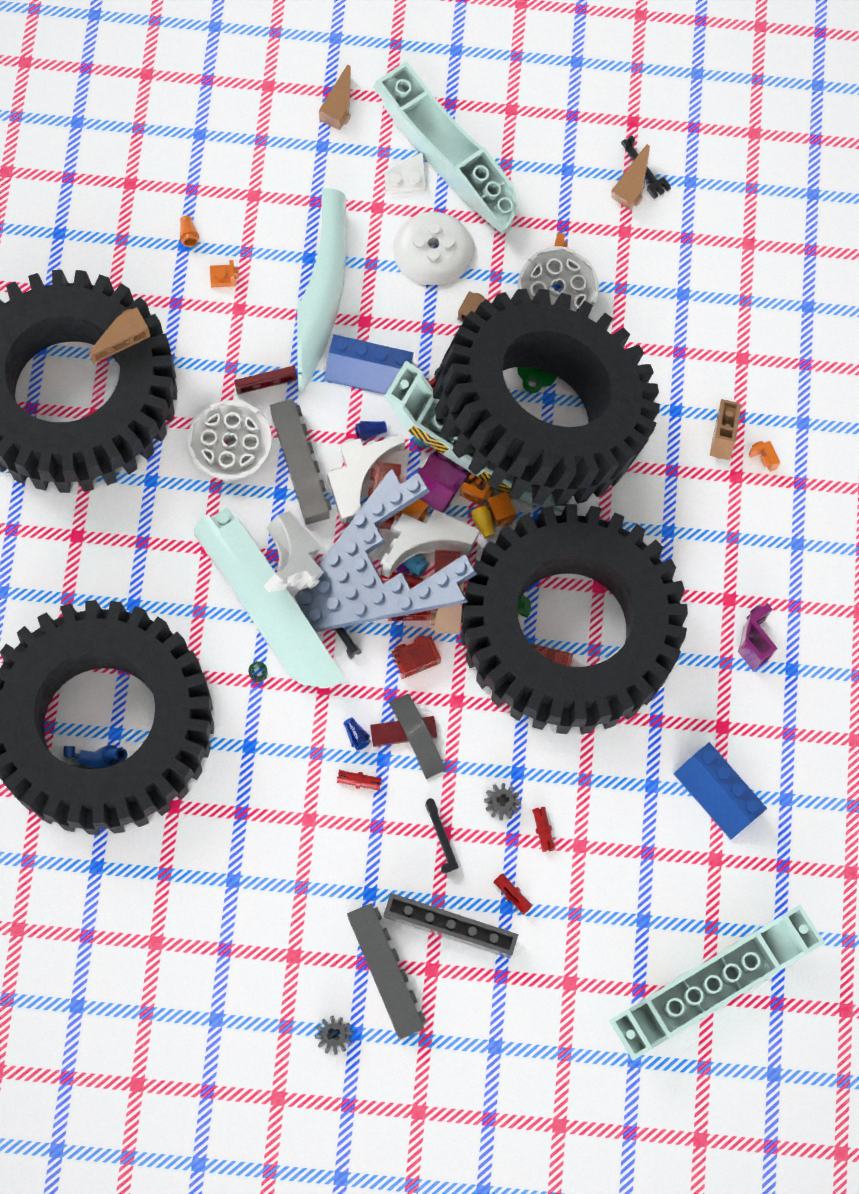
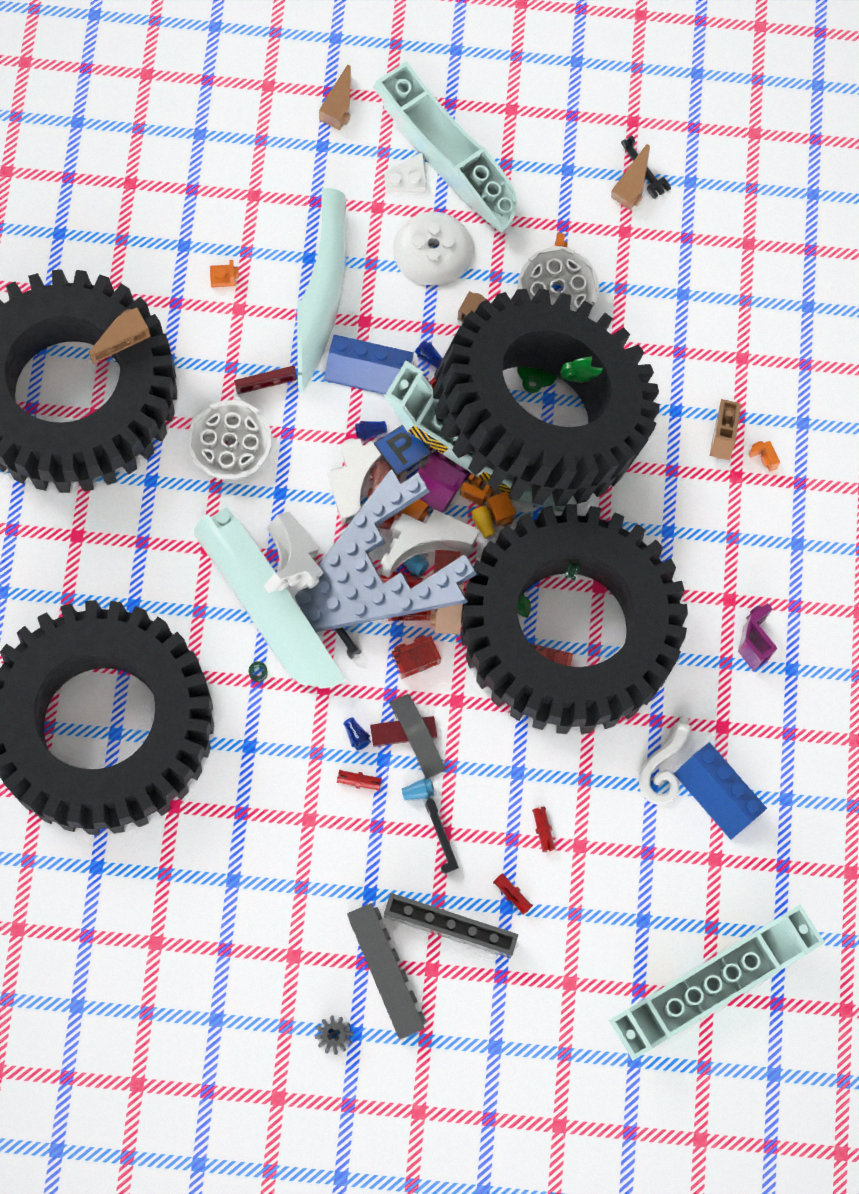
(101, 758): blue arm -> none
(188, 232): orange cone -> none
(299, 461): dark grey brick -> none
(402, 449): none -> blue piece
(419, 790): none -> dark azure cone
(429, 354): none -> clear blue cone
(508, 807): dark grey gear -> none
(572, 571): none -> clear green bush
(580, 370): none -> green plate
(676, 742): none -> white plant

